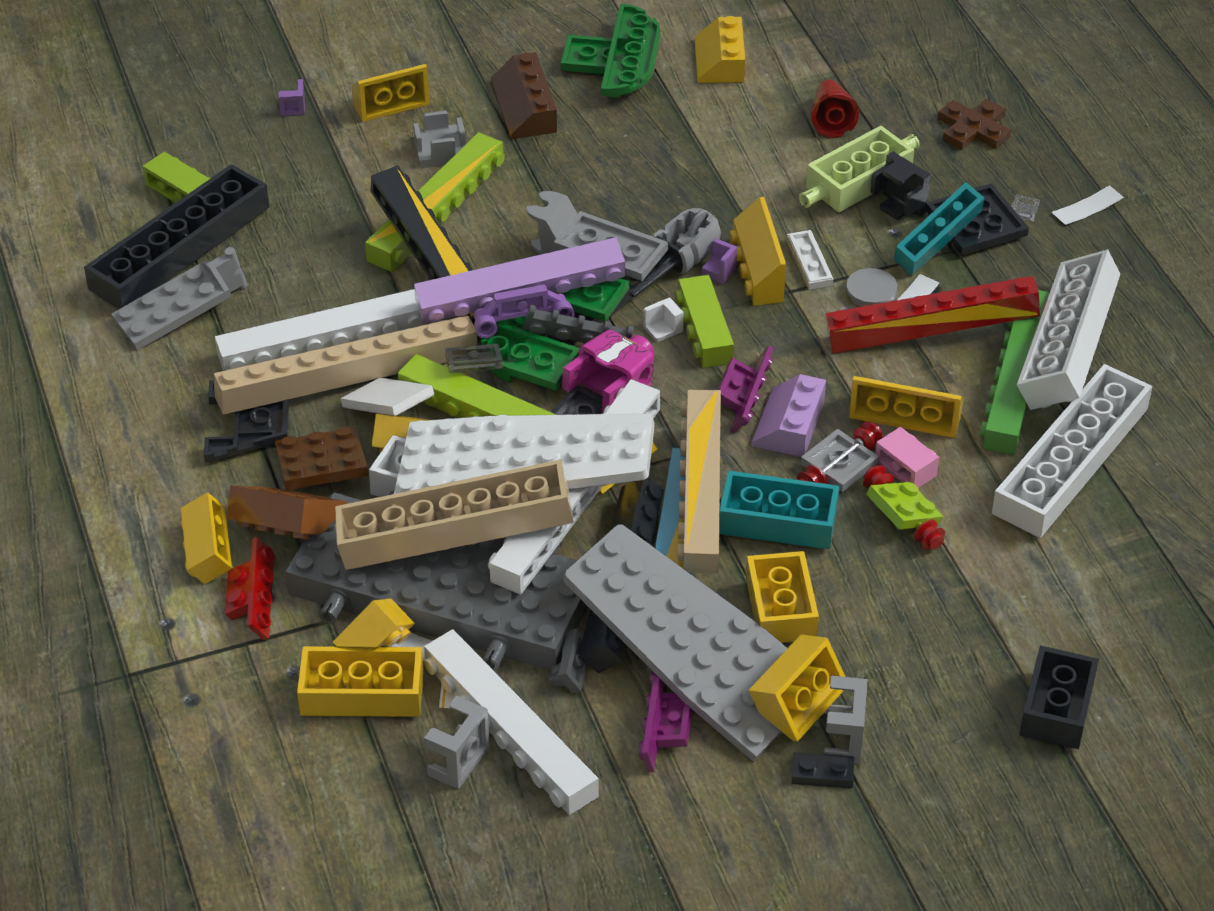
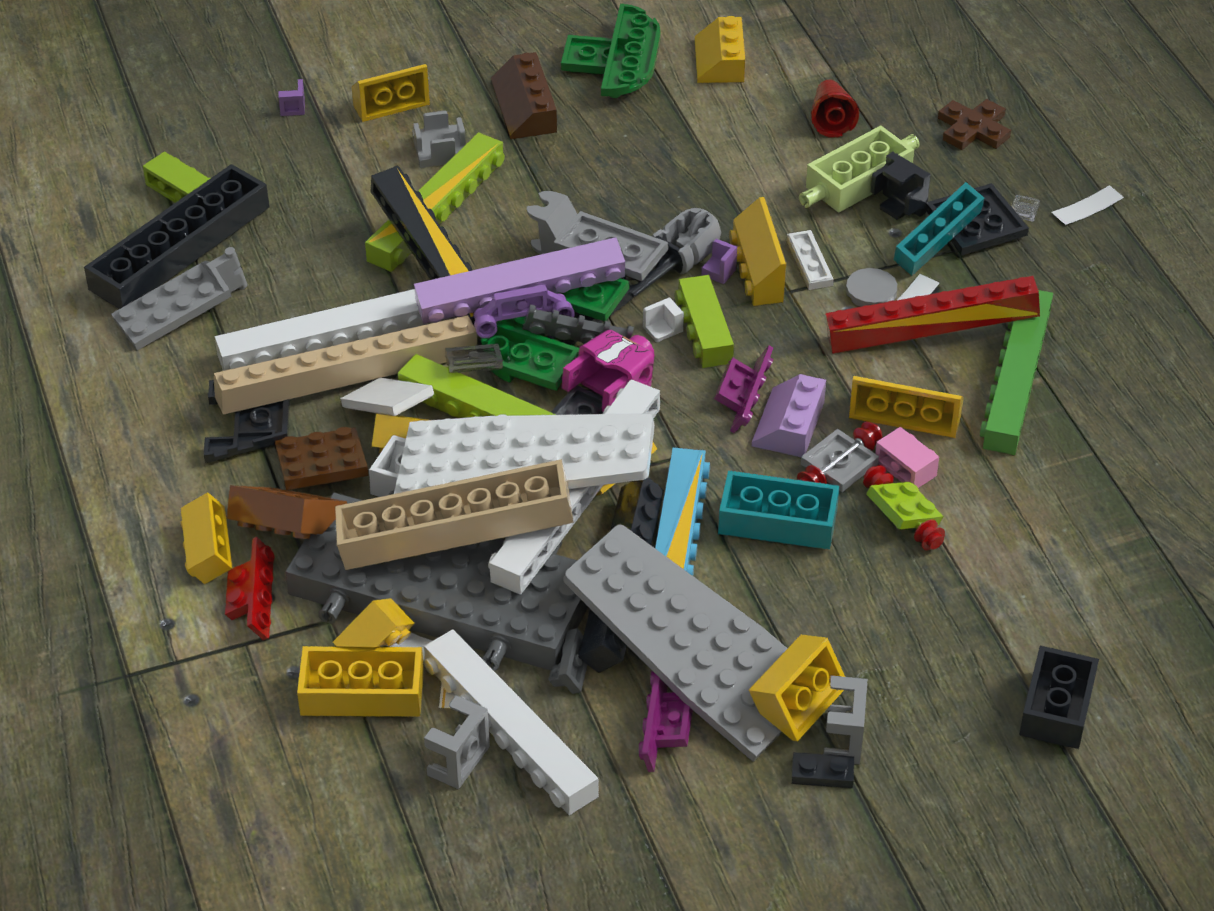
(702, 482): tan brick -> none
(782, 595): yellow brick -> none
(1069, 330): white brick -> none
(1071, 451): white brick -> none

